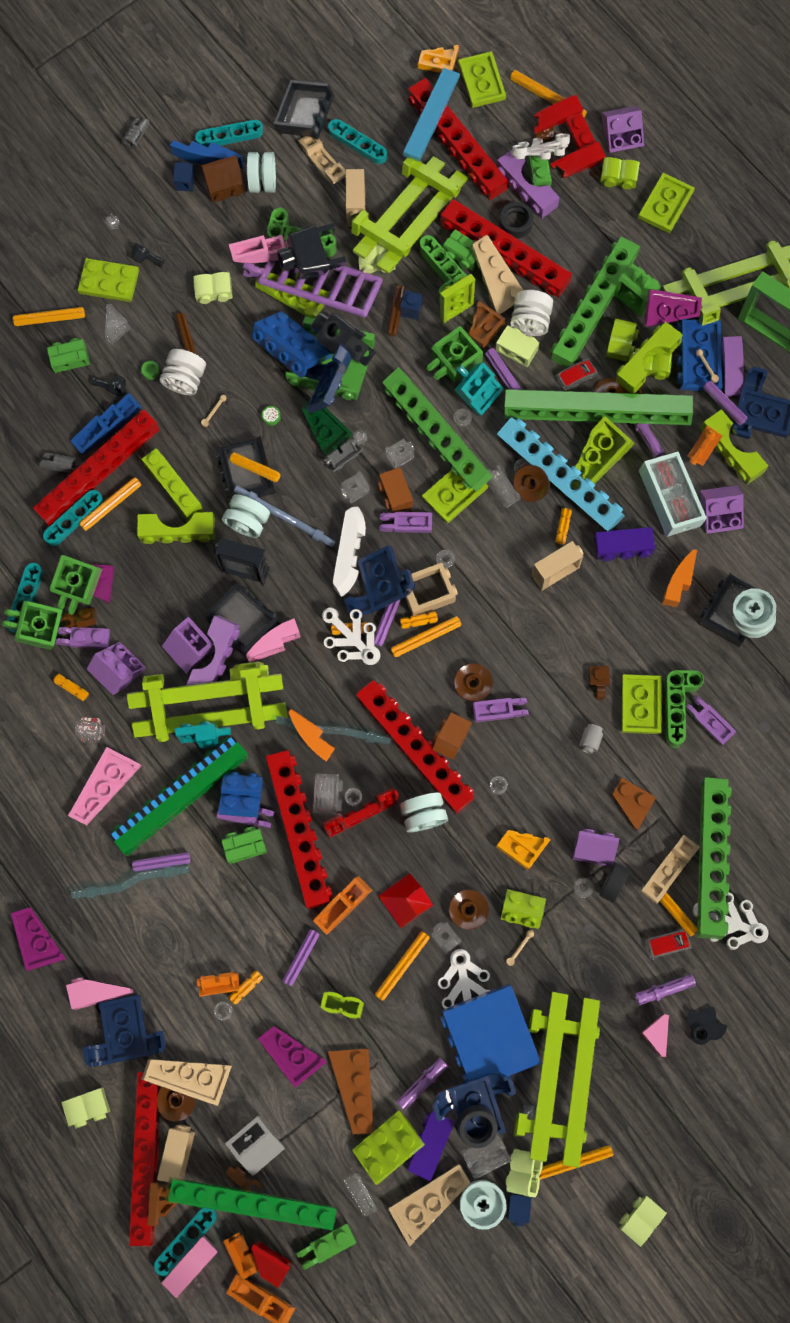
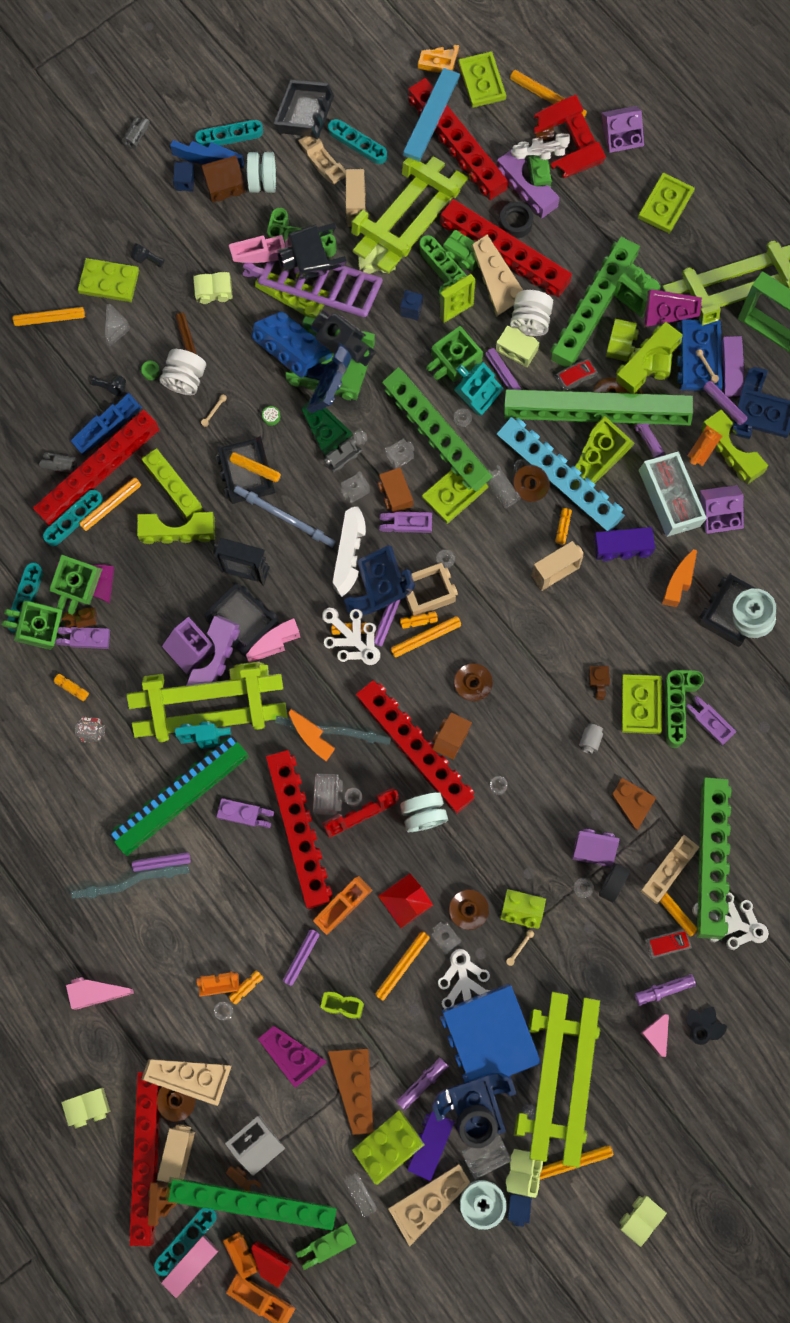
(34, 941): magenta wing -> none
(68, 355): bright green brick -> none
(105, 781): bright pink wing -> none
(112, 222): clear plate -> none
(115, 667): medium lavender slope -> none
(123, 1034): dark blue piece -> none
(241, 795): blue plate -> none
(244, 845): bright green brick -> none
(246, 516): light aqua wheel -> none
(395, 311): reddish brown axle -> none
(485, 324): dark orange wing -> none
(498, 709): medium lavender hinge -> none
(522, 847): light orange wing -> none
(619, 173): lime brick -> none

